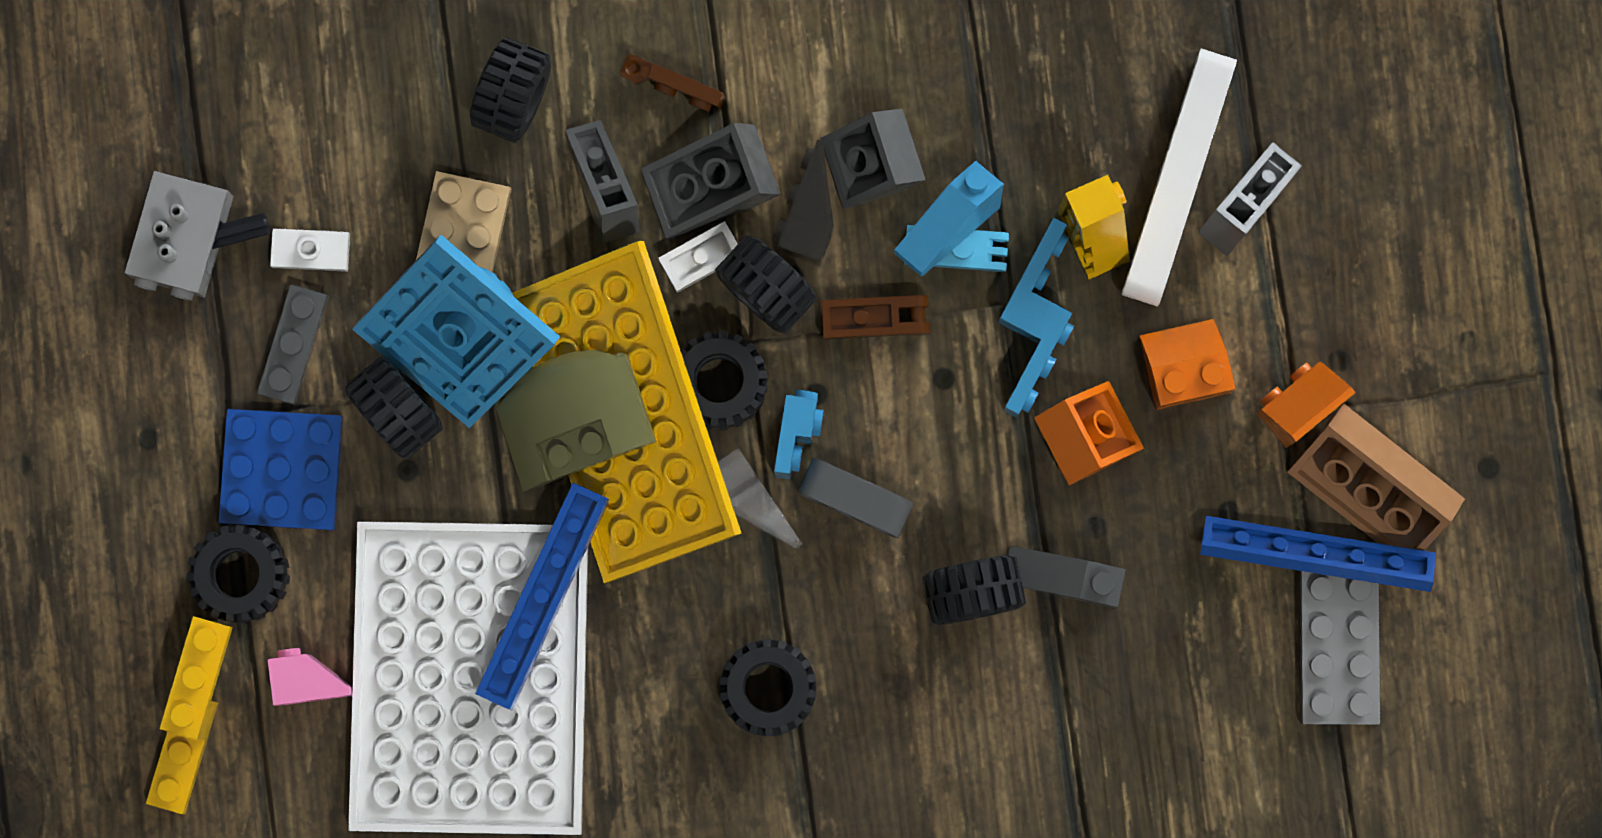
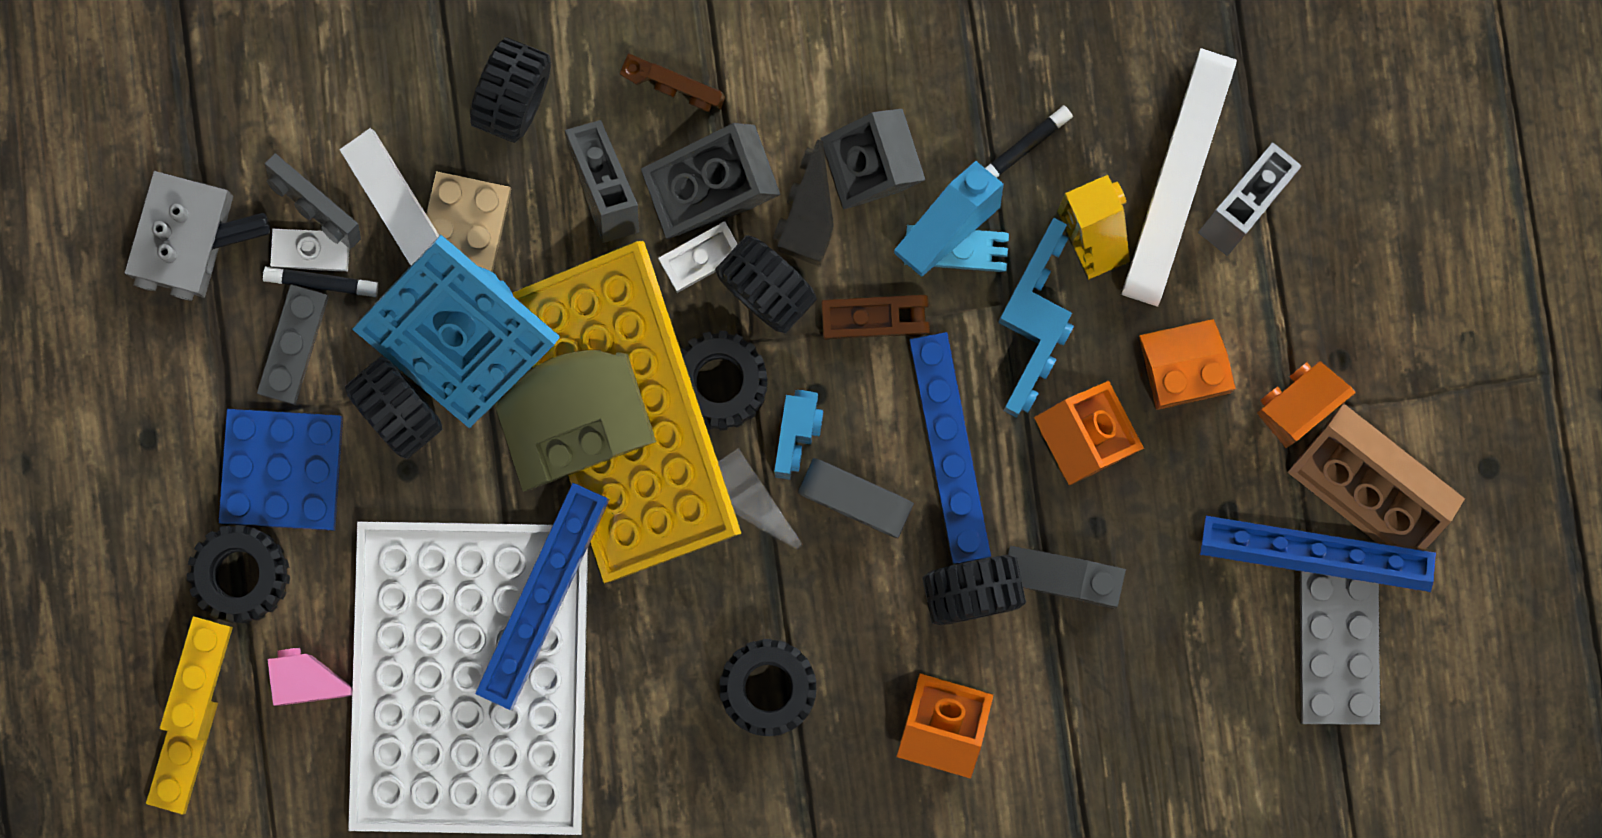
(312, 202): none -> dark grey plate
(320, 281): none -> black bar
(390, 194): none -> white tile
(945, 726): none -> orange slope
(950, 448): none -> blue plate
(1029, 141): none -> black bar

